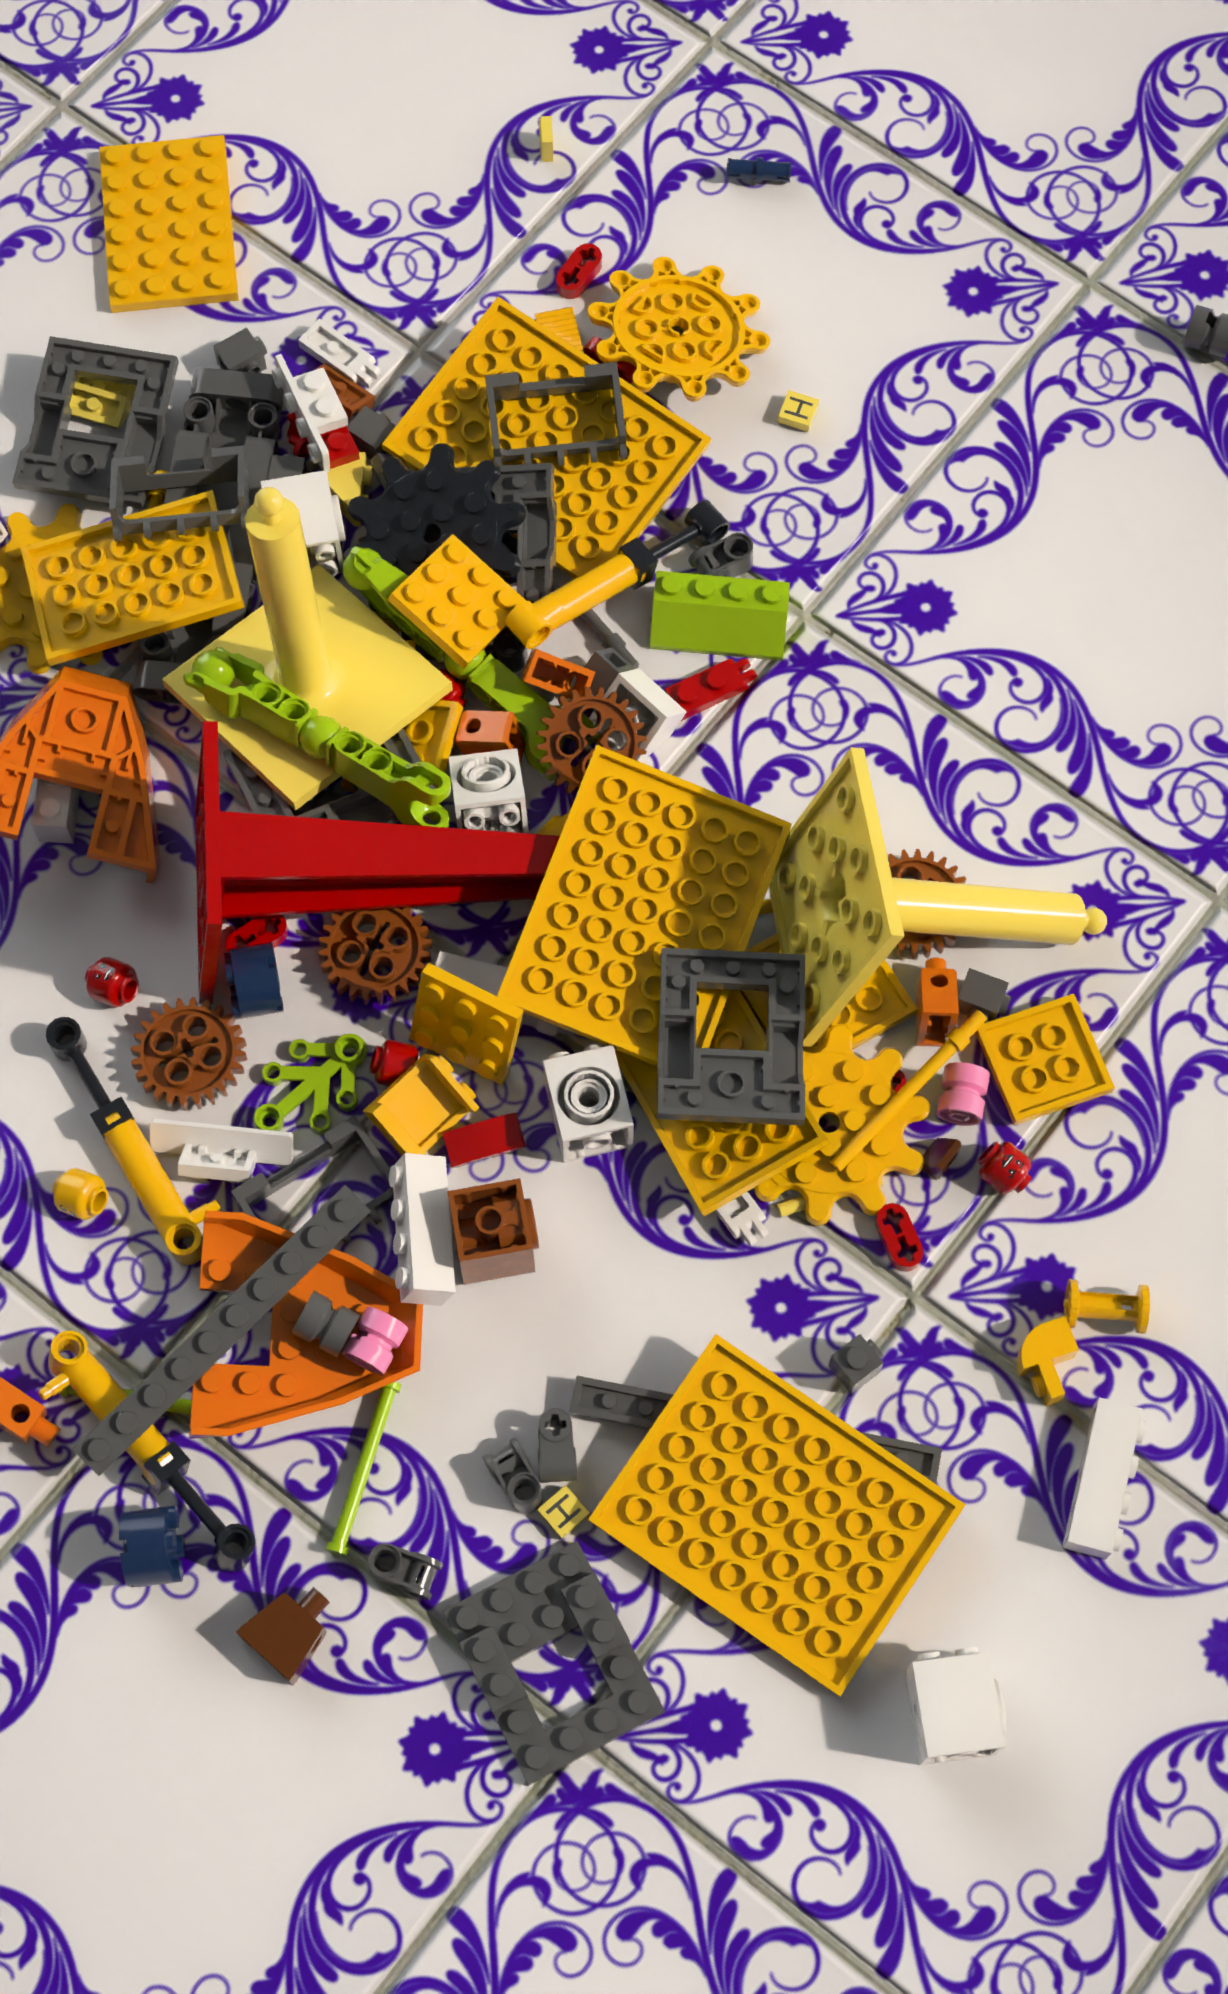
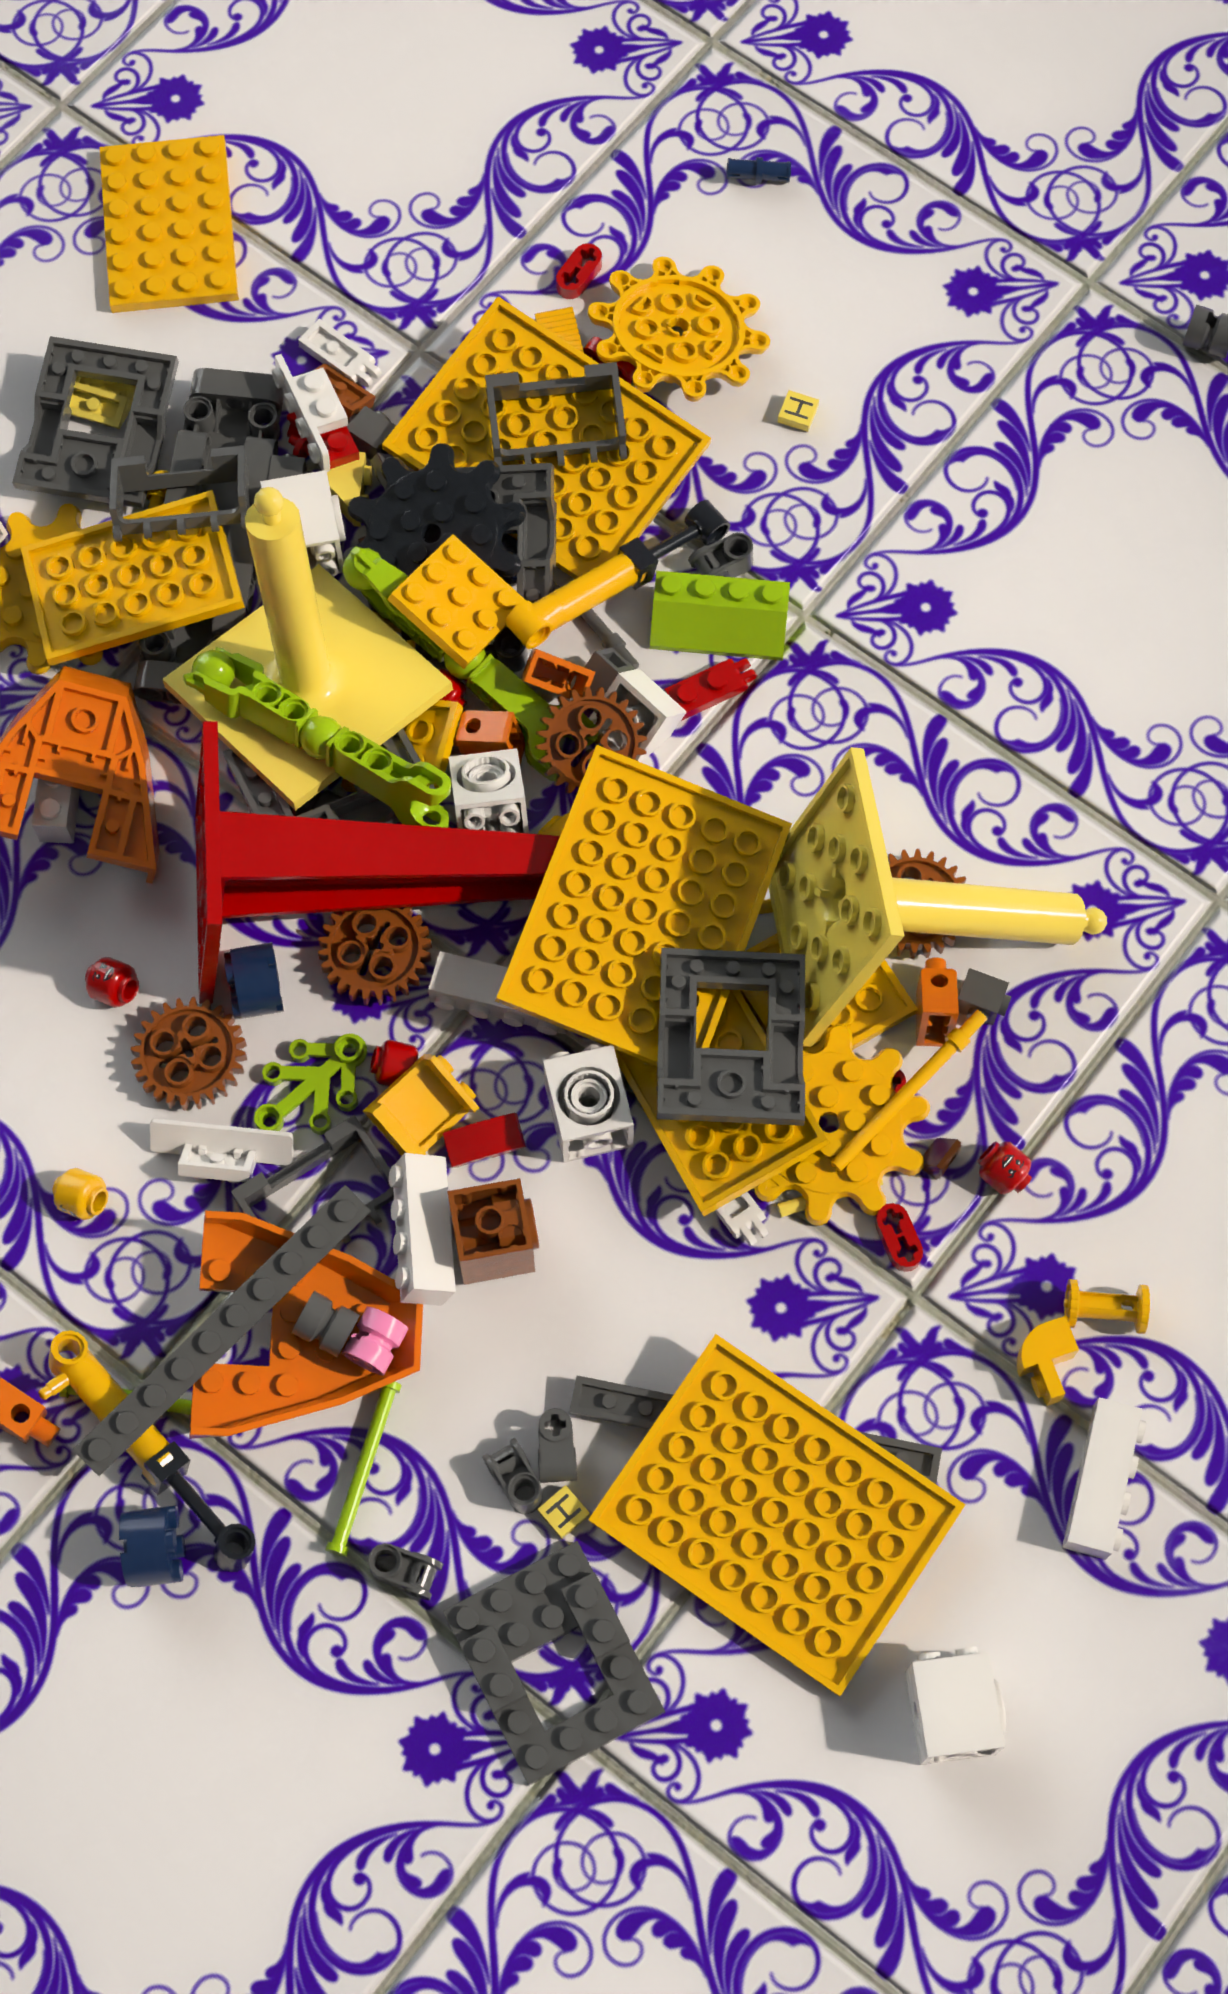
(133, 1151): yellow piece -> none
(241, 353): dark grey brick -> none
(254, 932): red beam -> none
(287, 1632): reddish brown torso -> none
(465, 1024): yellow plate -> none
(546, 138): light yellow tile -> none
(856, 1363): dark grey brick -> none
(963, 1091): bright pink wheel -> none
(1044, 1059): yellow plate -> none

